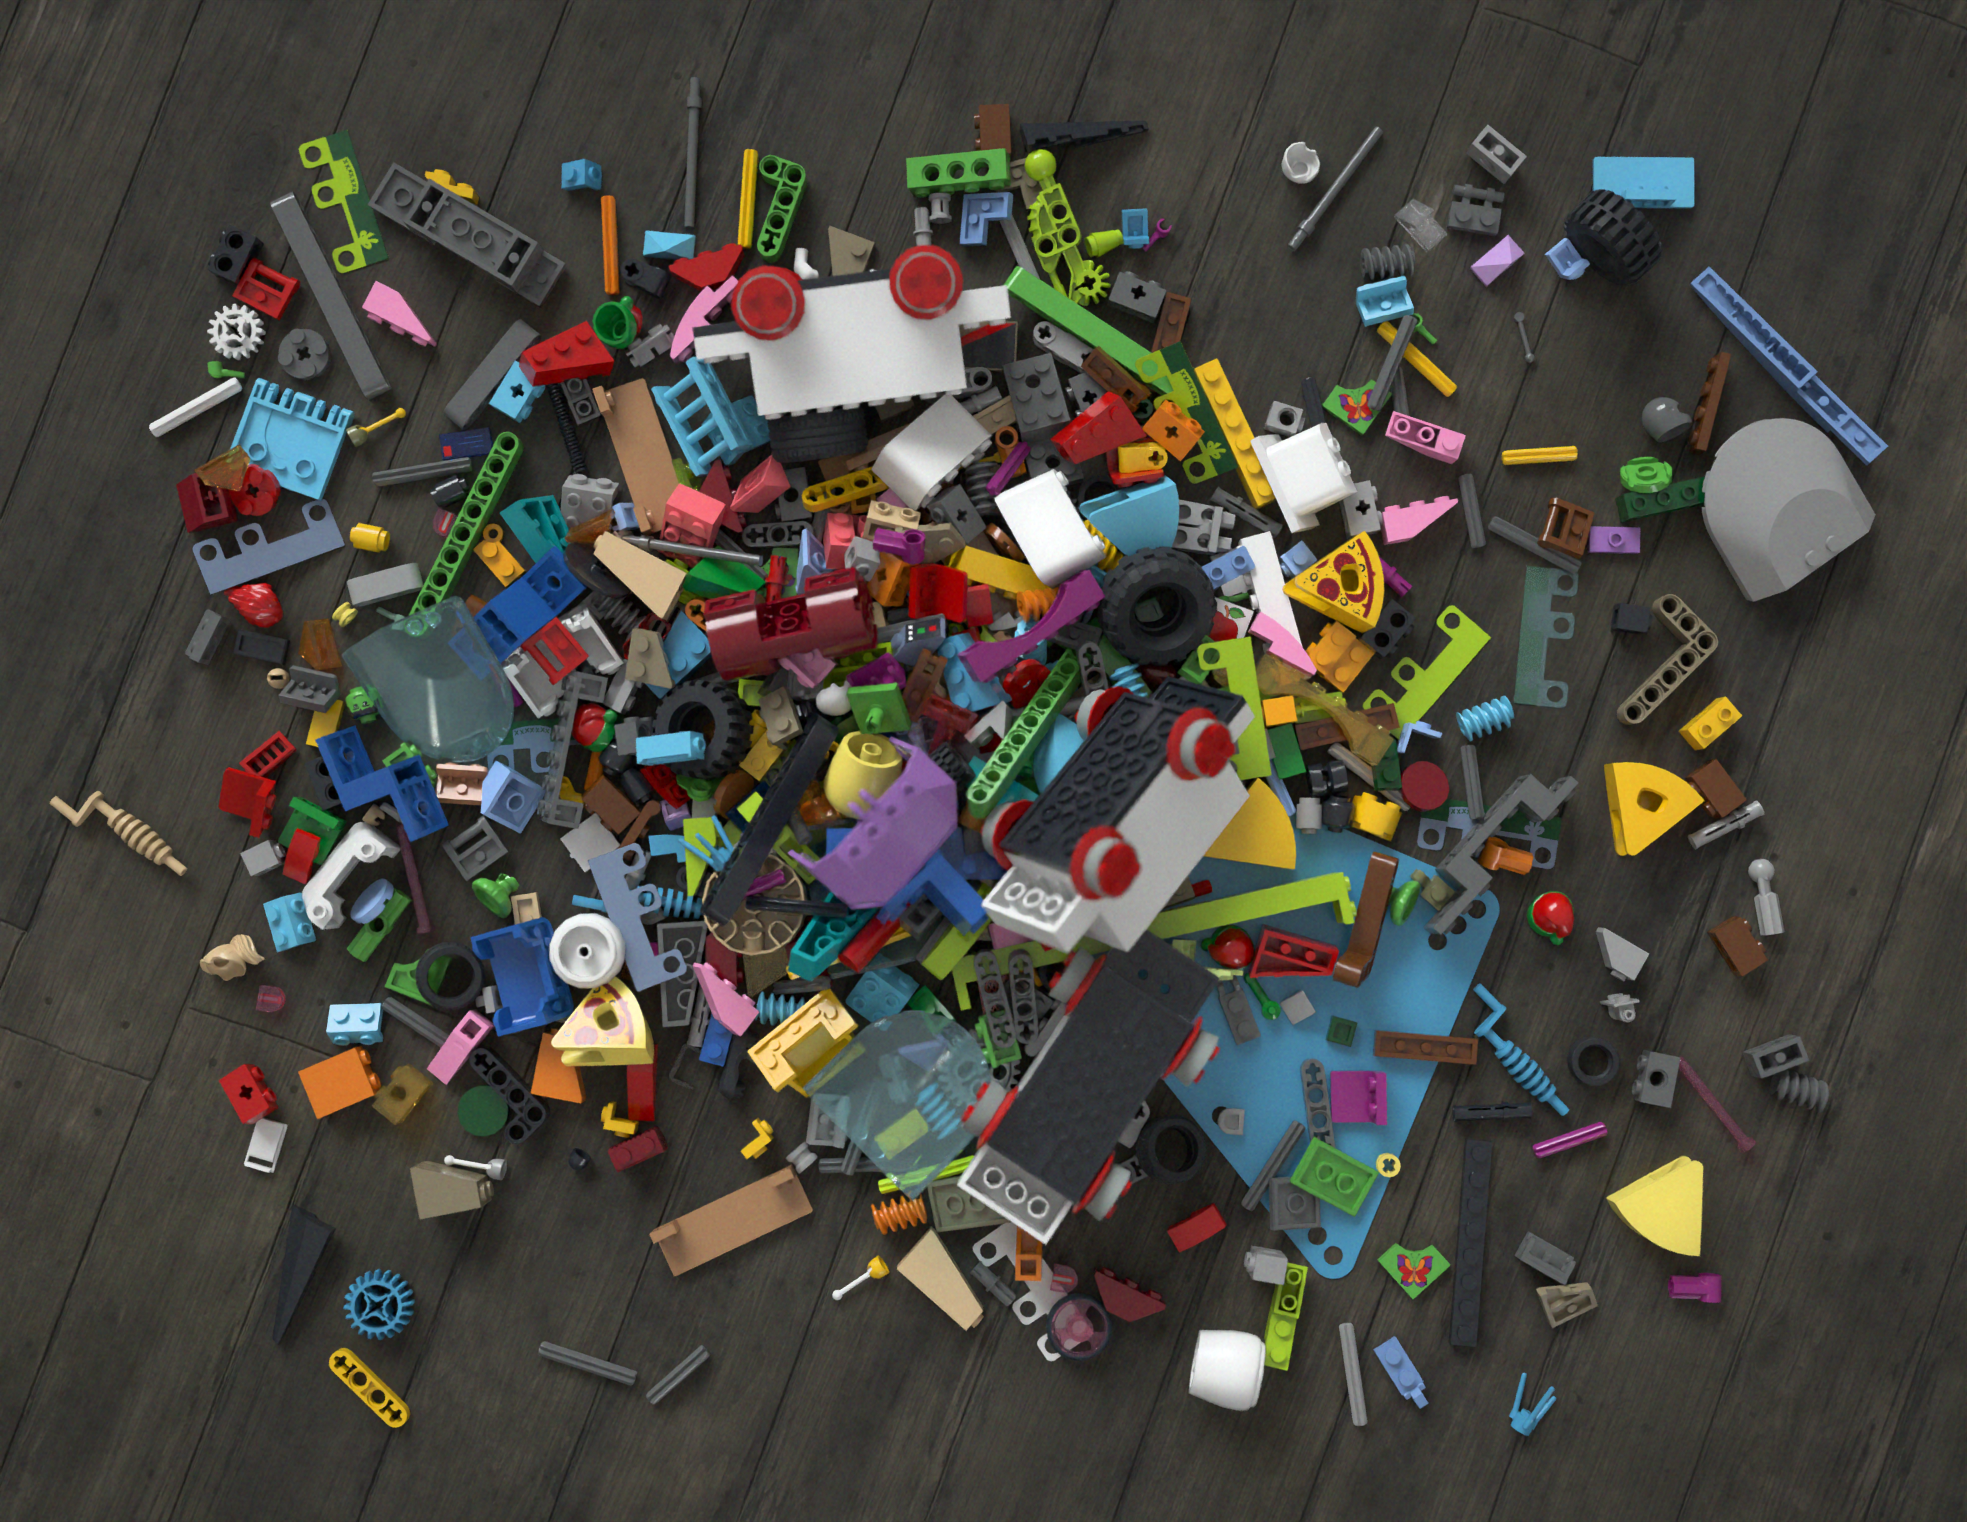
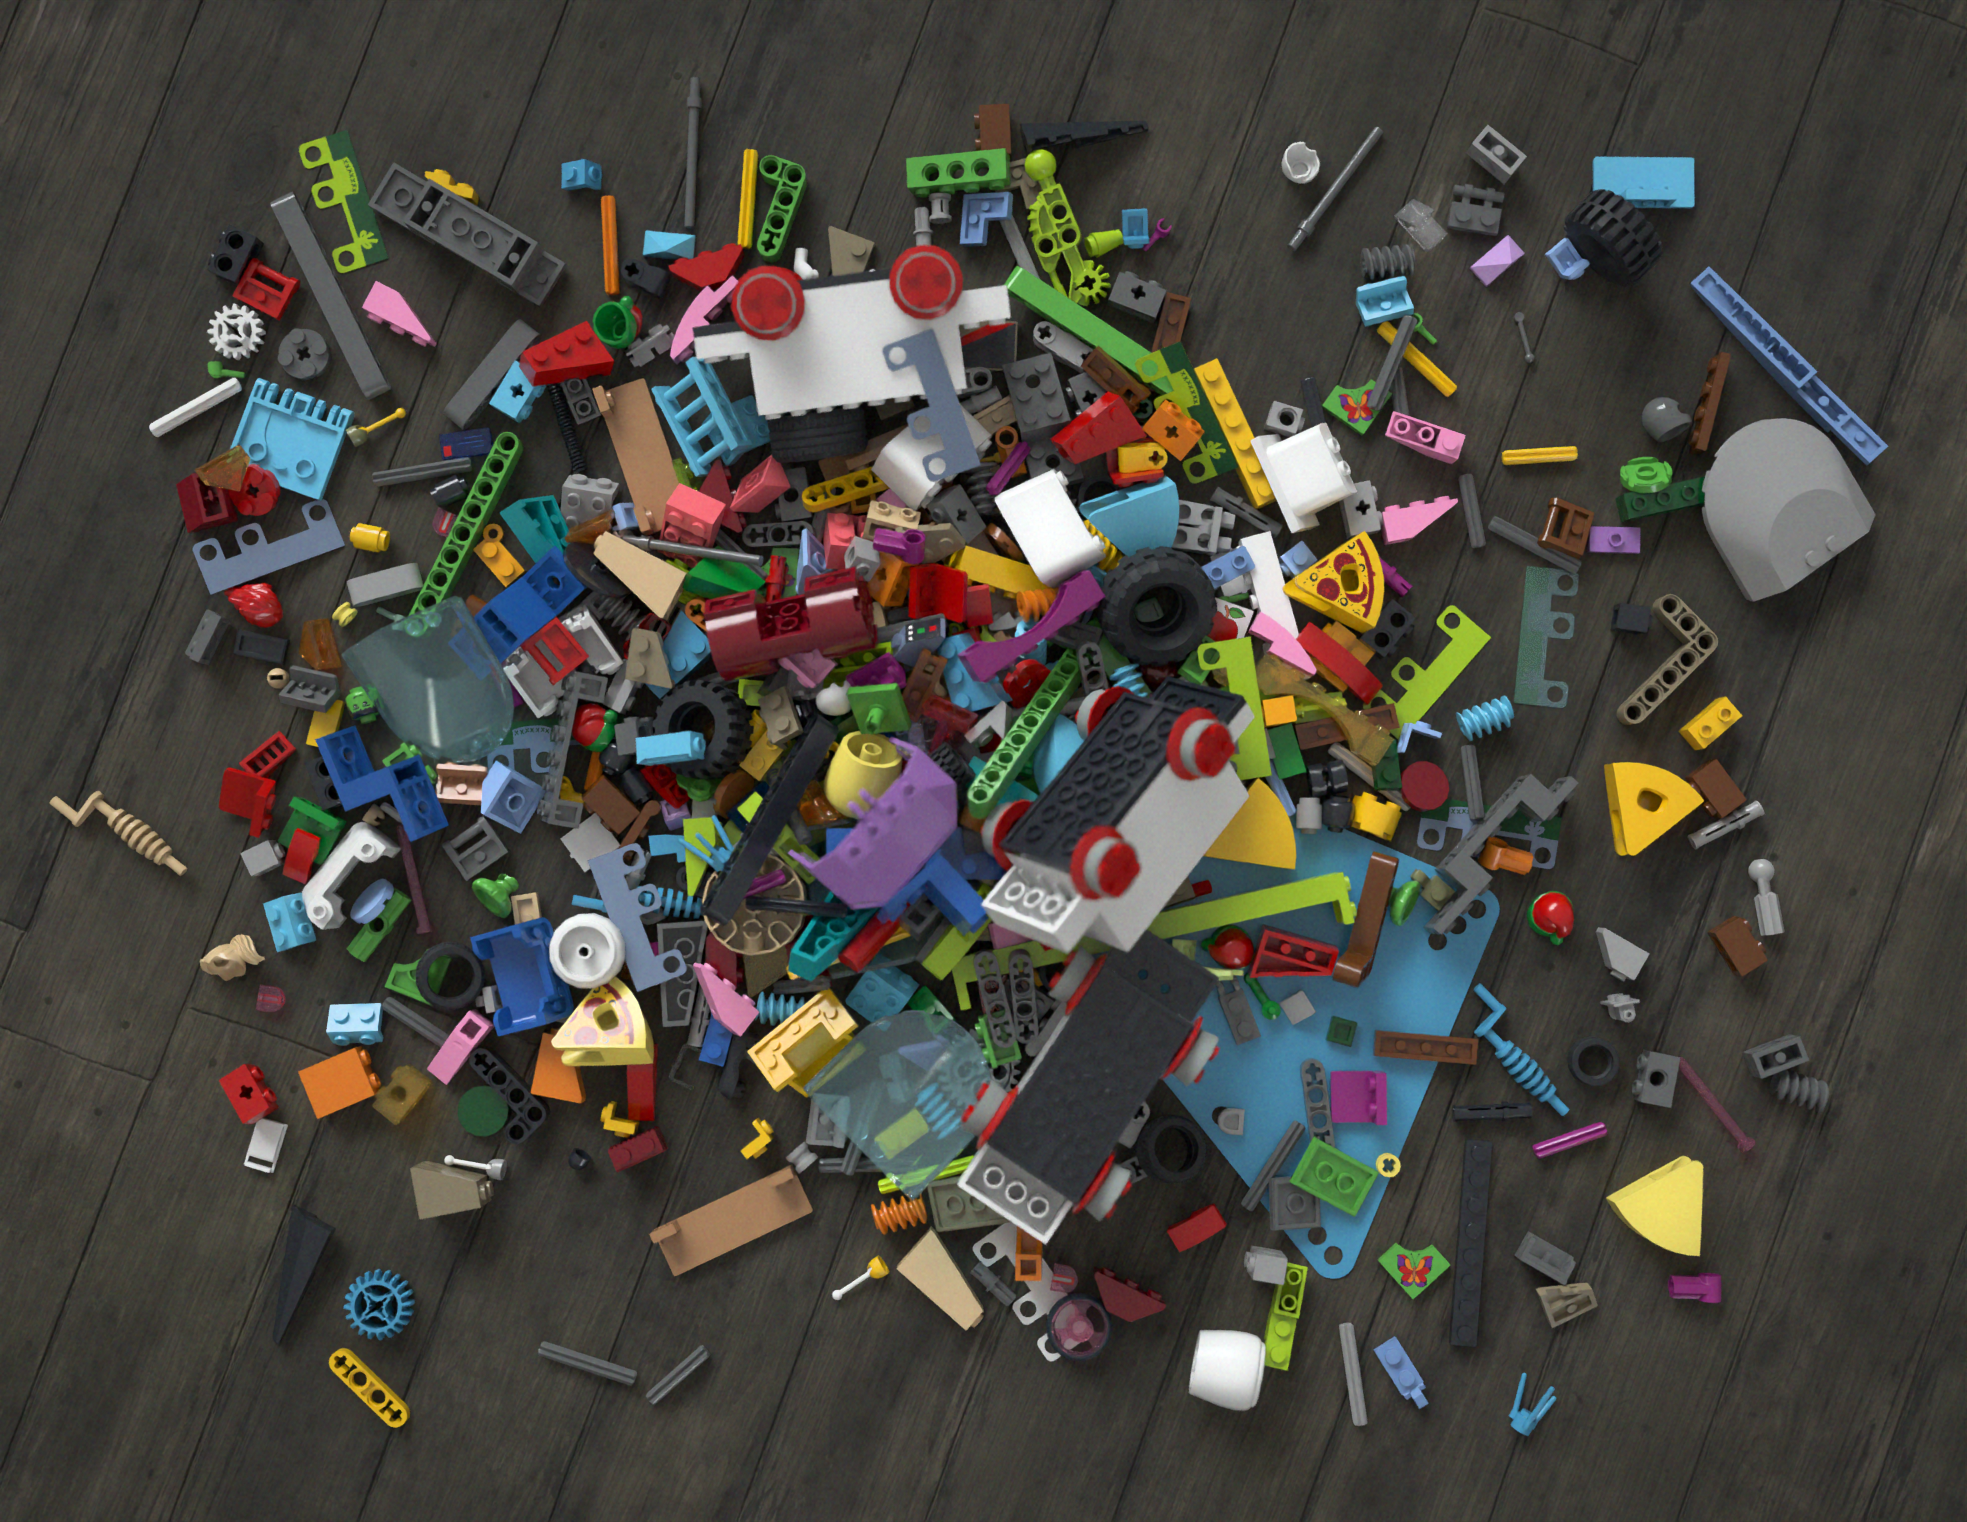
(944, 407): none -> sand blue piece
(1339, 662): none -> red slope

